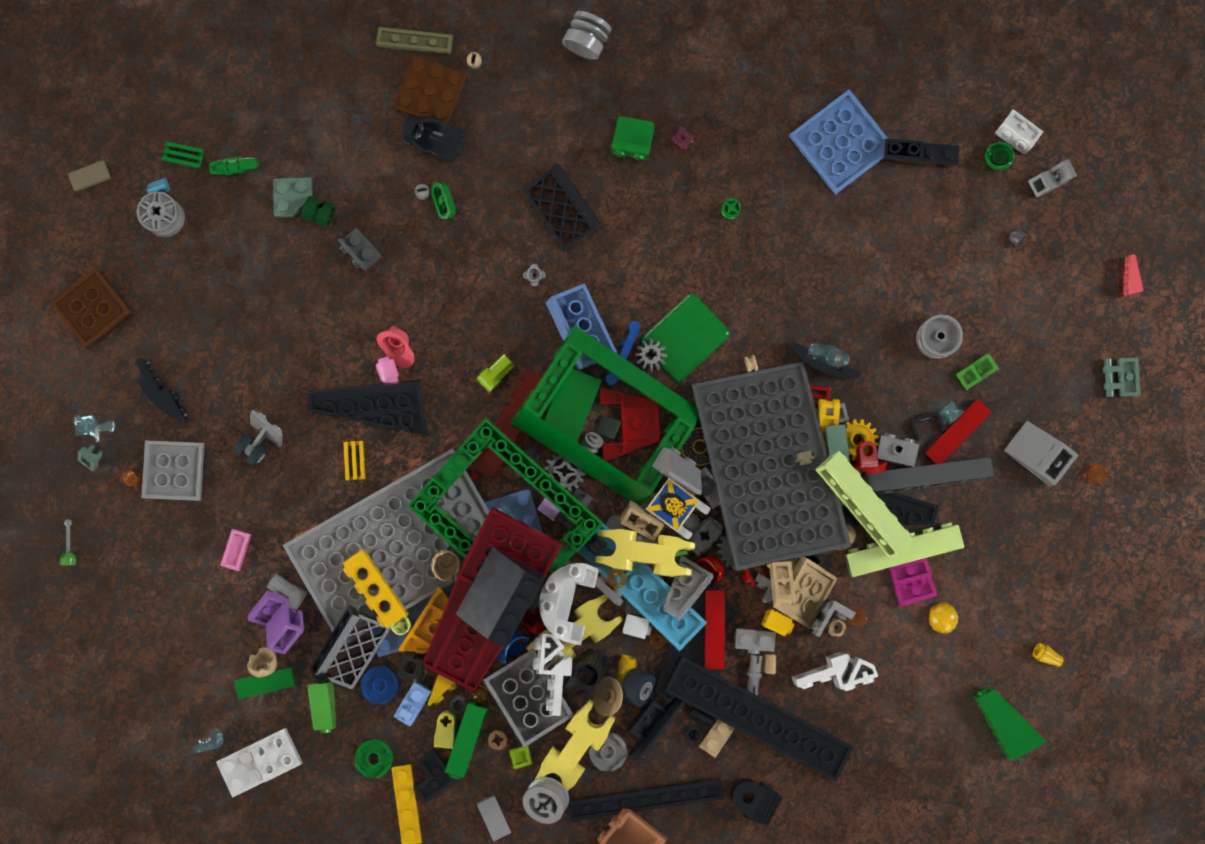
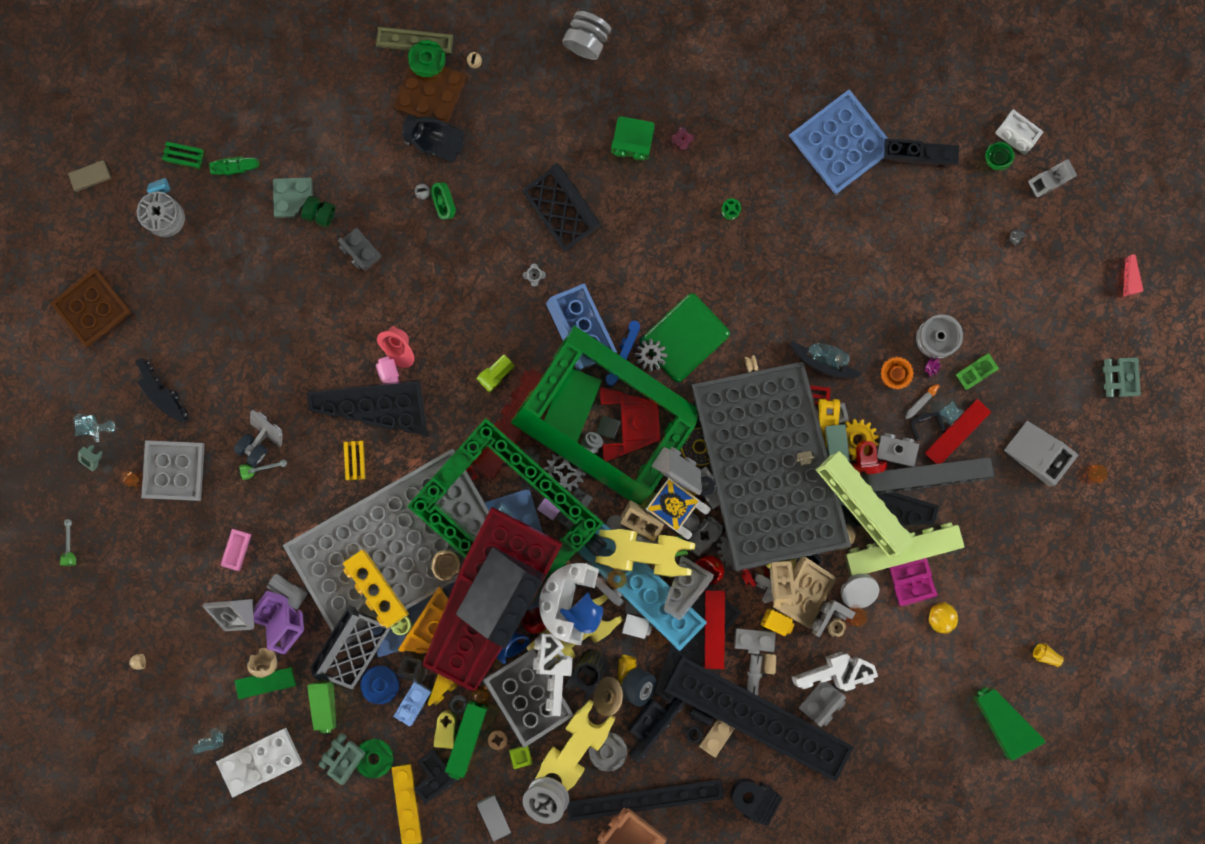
(137, 661): none -> tan hinge
(232, 615): none -> light grey slope
(248, 471): none -> hinge
(346, 762): none -> sand green plate
(426, 58): none -> green tile
(584, 615): none -> blue piece
(822, 703): none -> light grey bracket
(859, 591): none -> light grey tile
(897, 373): none -> orange hat
(922, 401): none -> light grey piece
(933, 367): none -> magenta plate

